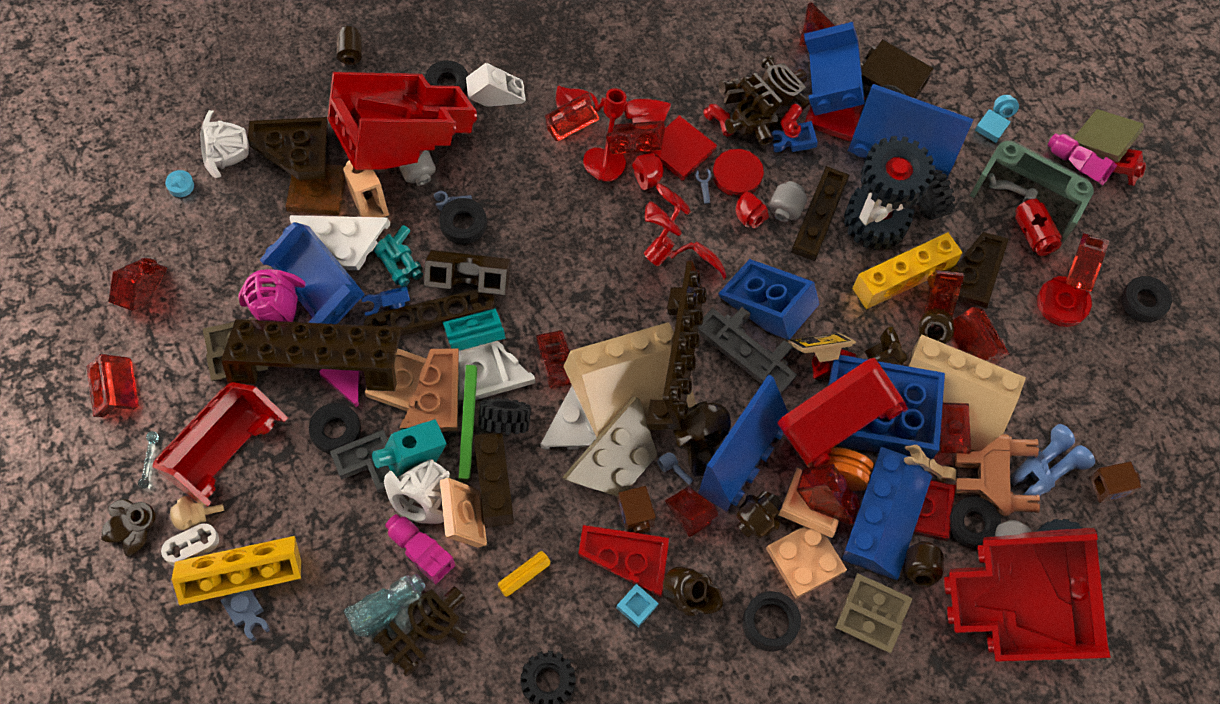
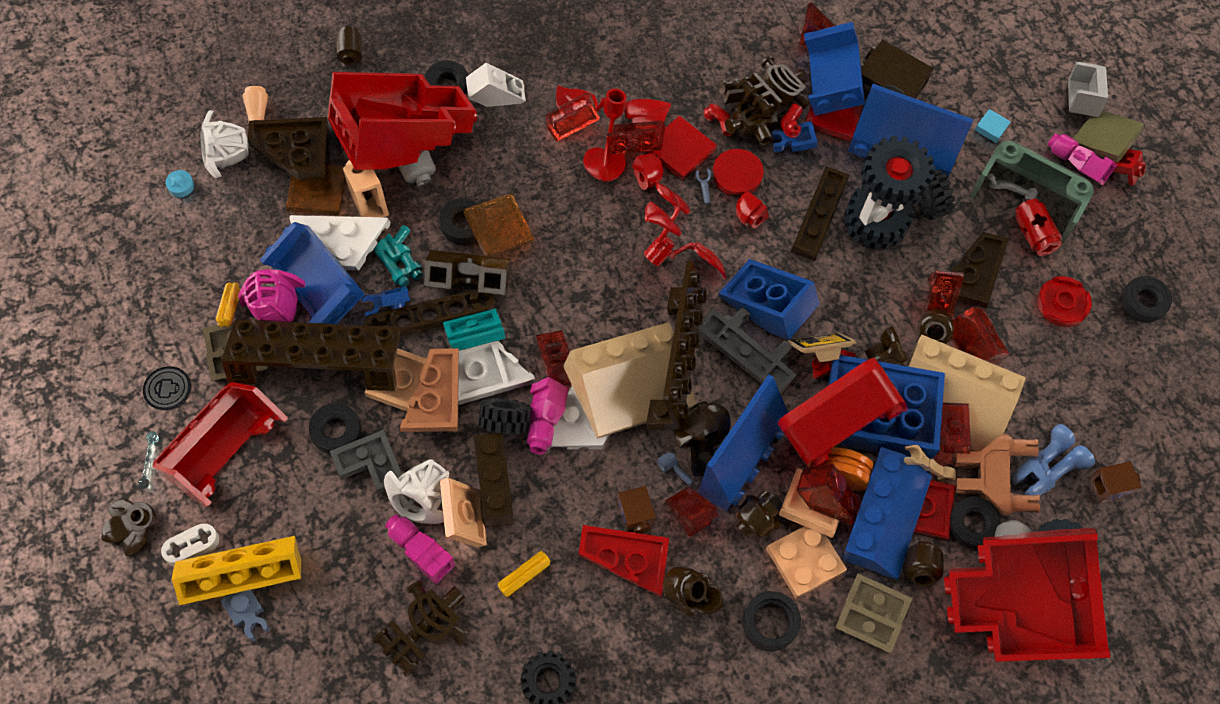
(111, 384): clear red panel -> none
(135, 283): clear red slope -> none
(166, 388): none -> sticker
(189, 514): tan piece -> none
(228, 304): none -> yellow axle
(255, 102): none -> light nougat cone
(345, 382): dark pink tile -> none
(382, 606): clear light blue piece -> none
(411, 447): teal torso -> none
(441, 195): sand blue hand -> none
(467, 423): bright green tile -> none
(498, 225): none -> clear orange tile
(546, 410): none -> dark pink piece
(616, 454): wing -> none
(637, 605): medium azure tile -> none
(788, 201): light grey head -> none
(906, 270): yellow brick -> none
(1006, 106): medium azure plate -> none
(1087, 89): none -> light grey panel
(1087, 262): clear red slope -> none

